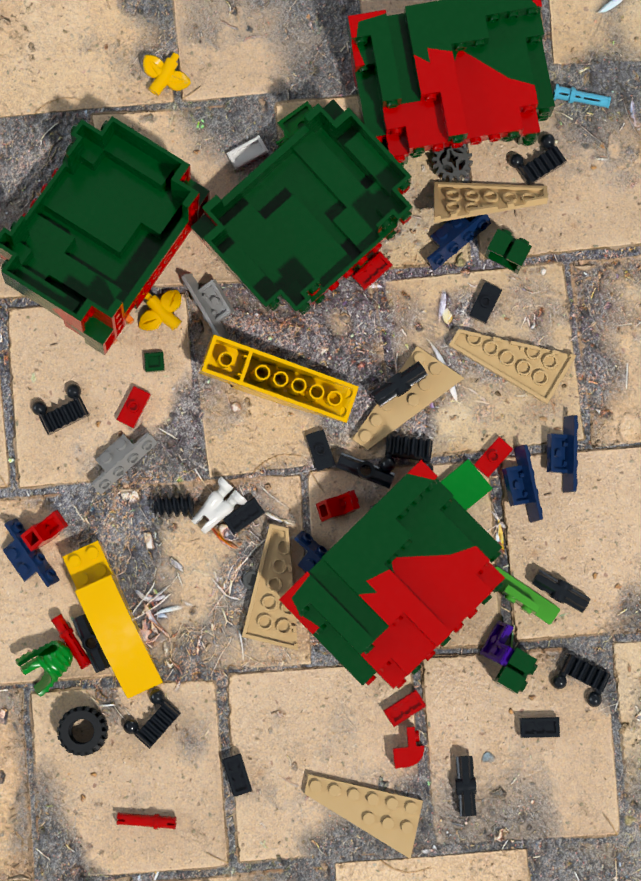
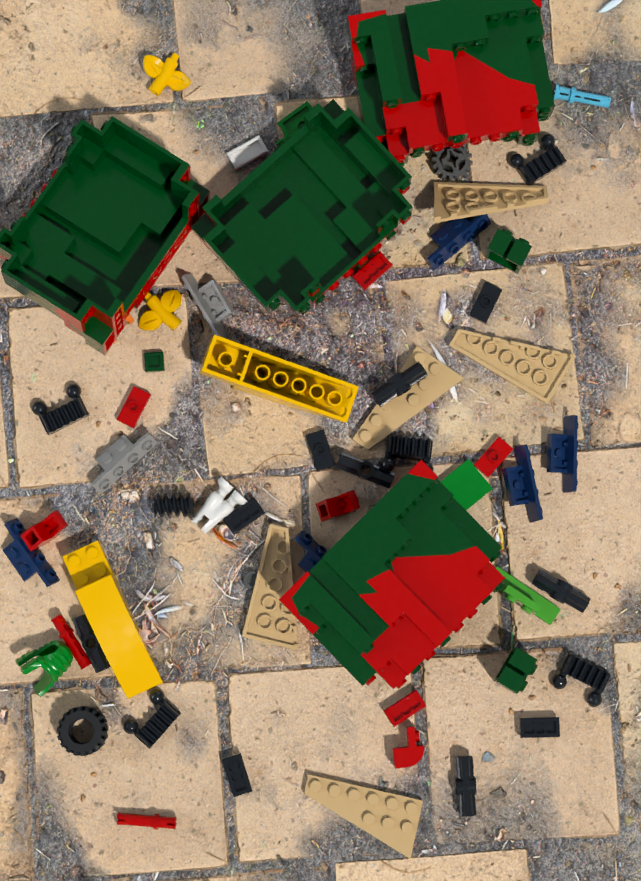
(495, 645): dark purple tile -> none

